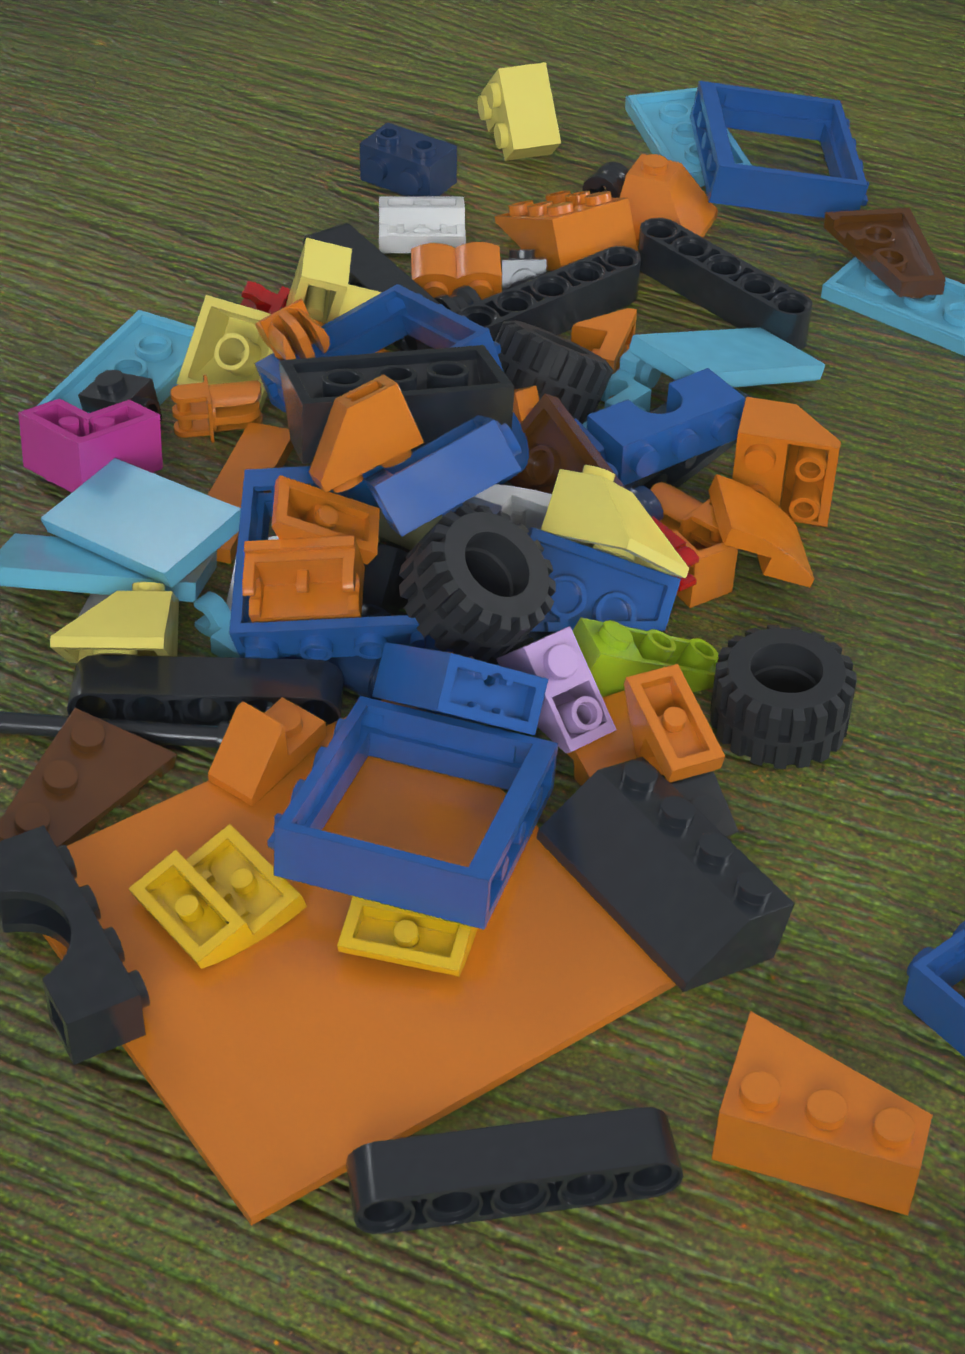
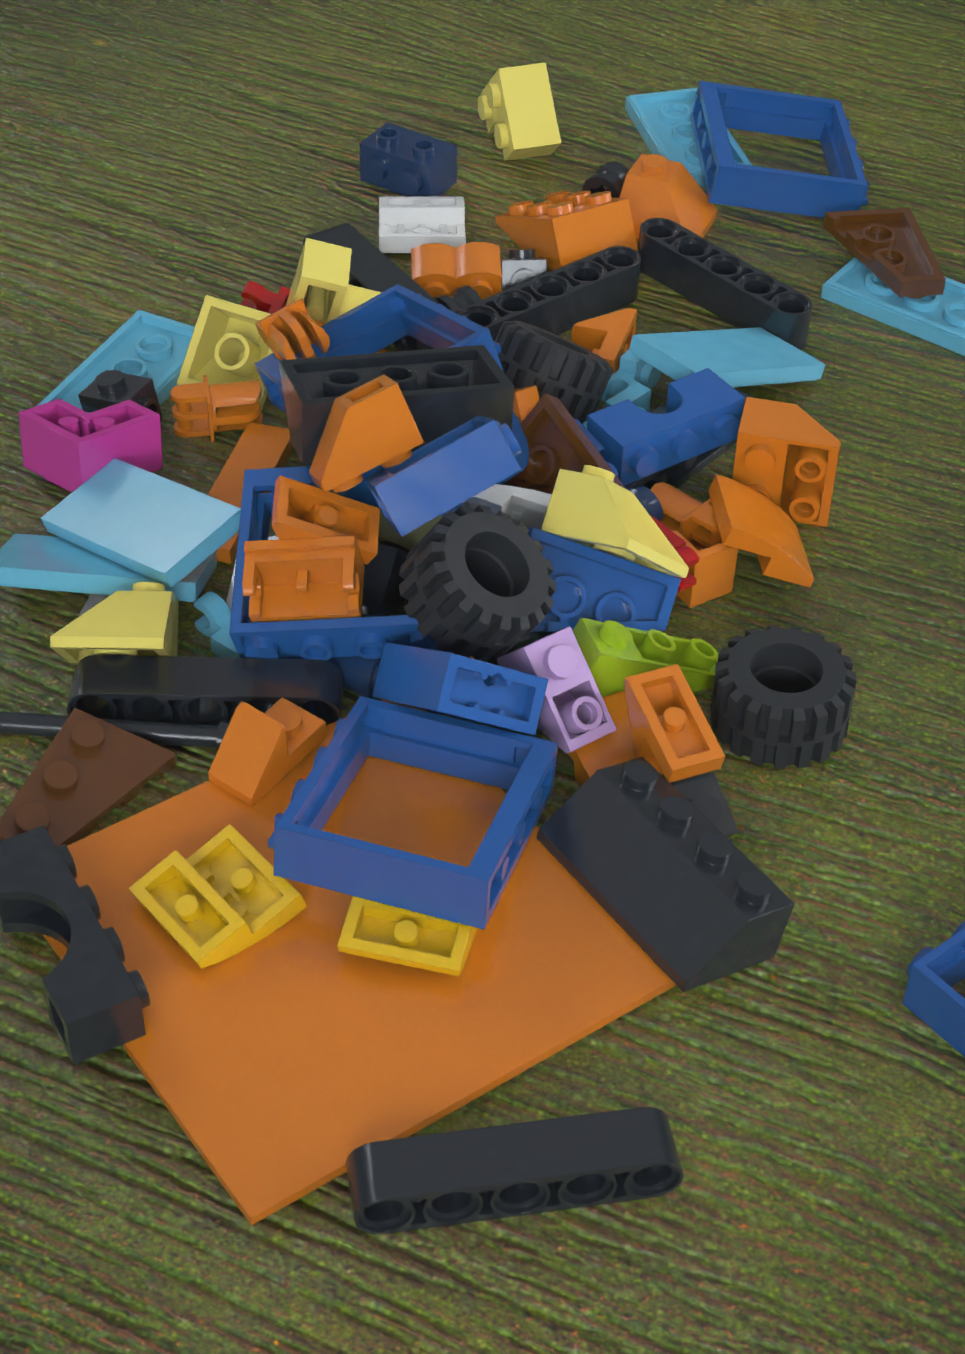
(818, 1122): orange wedge -> none

